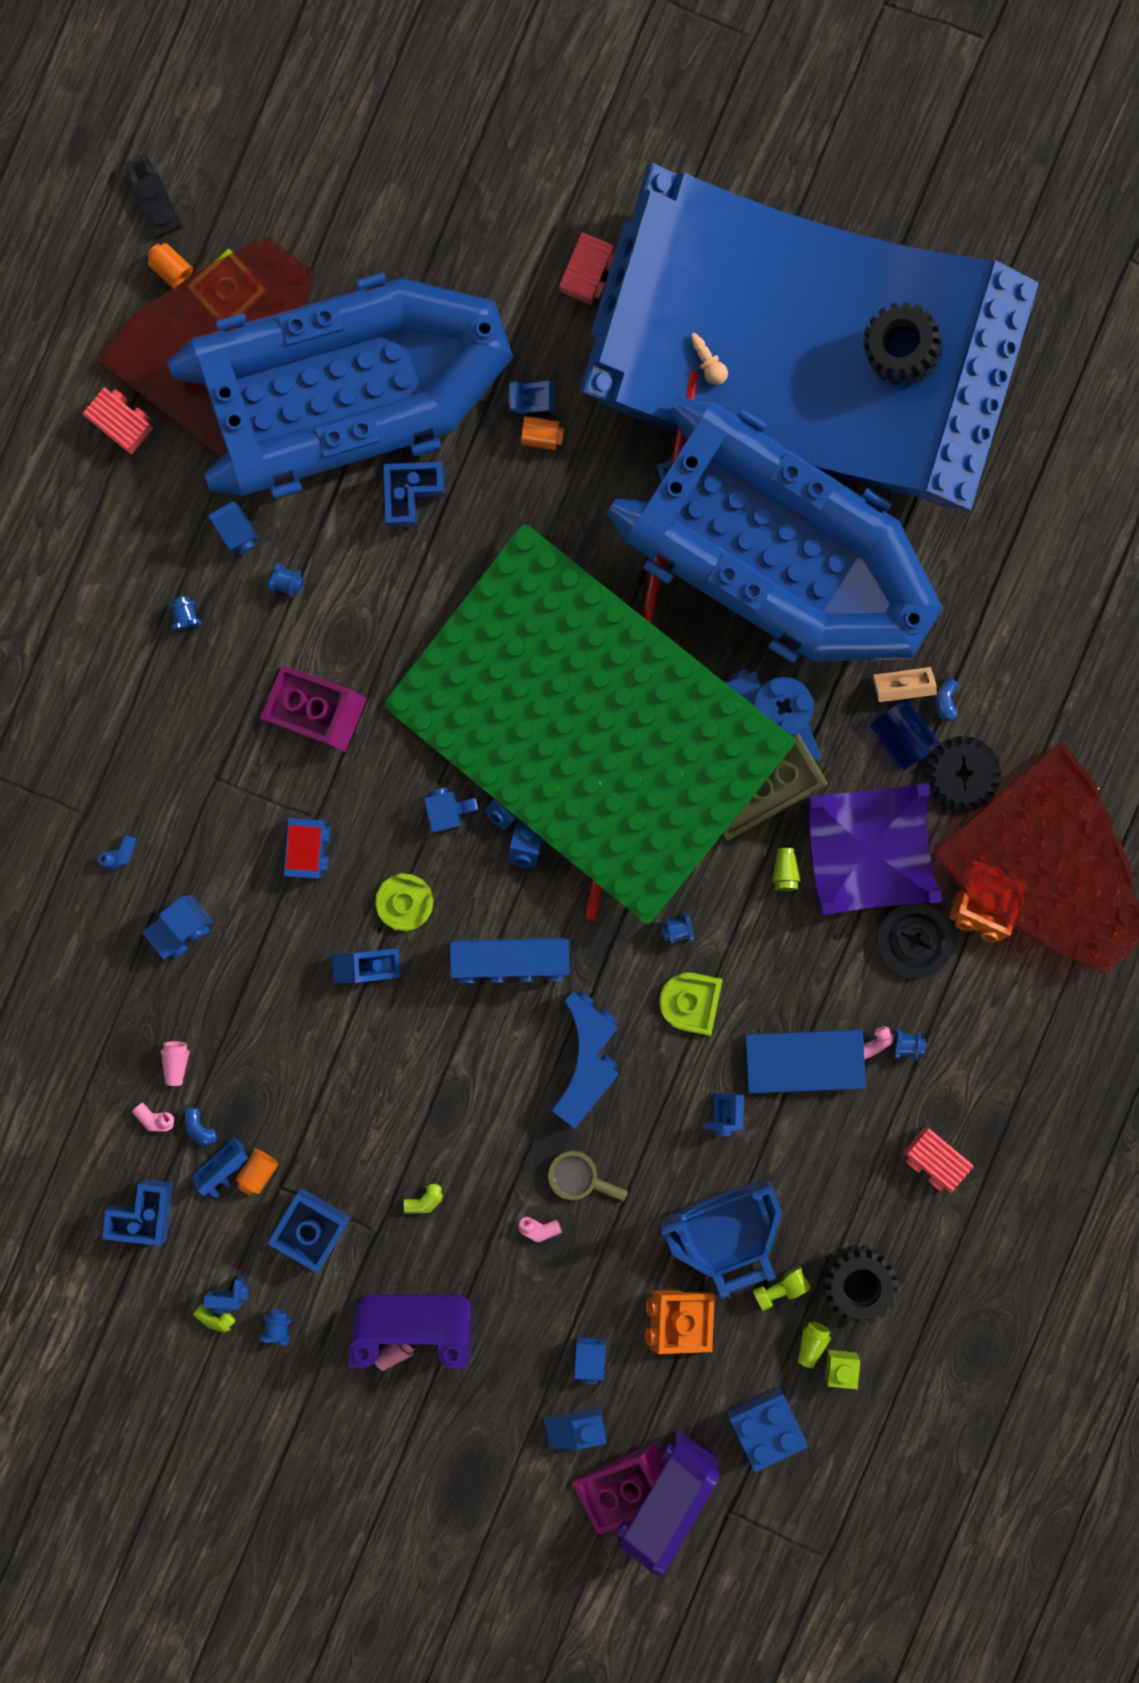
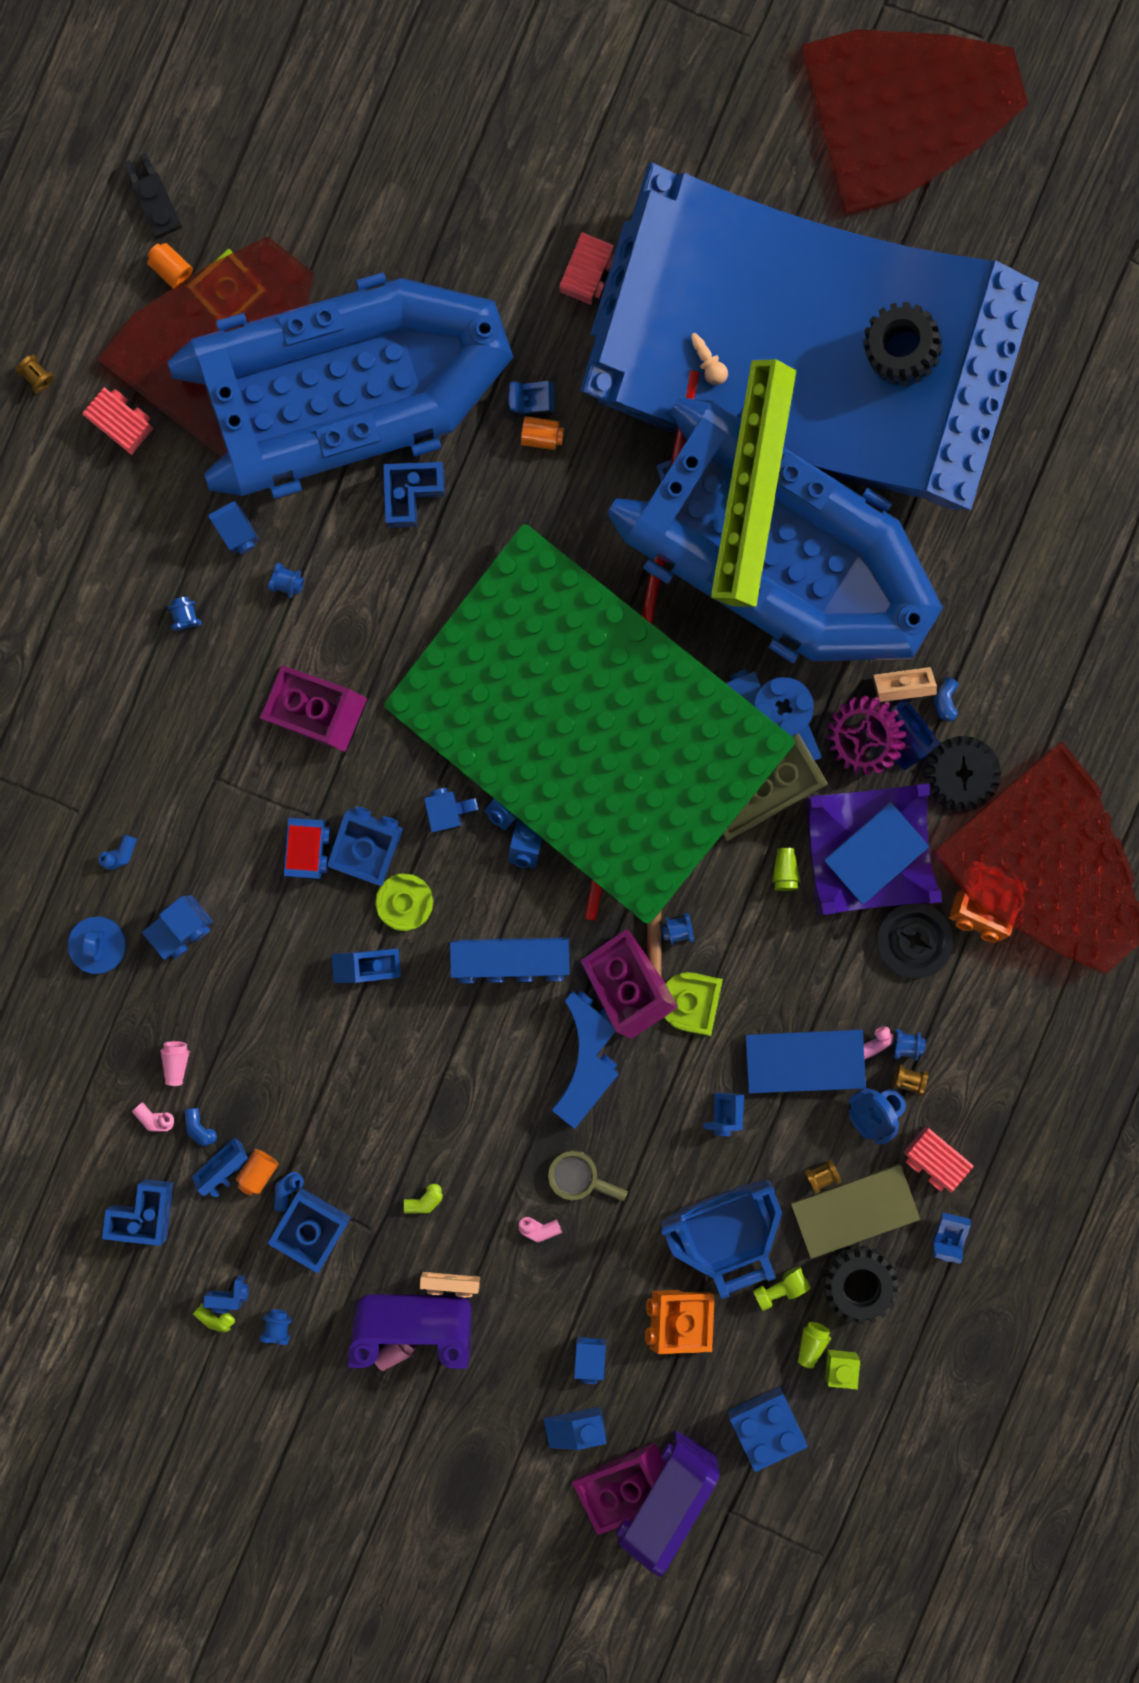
(34, 374): none -> pearl gold bush
(97, 945): none -> blue tile
(285, 1187): none -> blue arm
(365, 845): none -> blue plate
(460, 1284): none -> light nougat plate
(628, 985): none -> magenta slope
(654, 936): none -> medium nougat piece
(753, 483): none -> lime brick
(823, 1176): none -> pearl gold bush
(855, 1211): none -> olive tile
(870, 724): none -> magenta gear
(874, 1114): none -> blue tile
(876, 853): none -> blue tile
(907, 107): none -> clear red wing
(910, 1080): none -> pearl gold bush
(950, 1237): none -> blue bracket

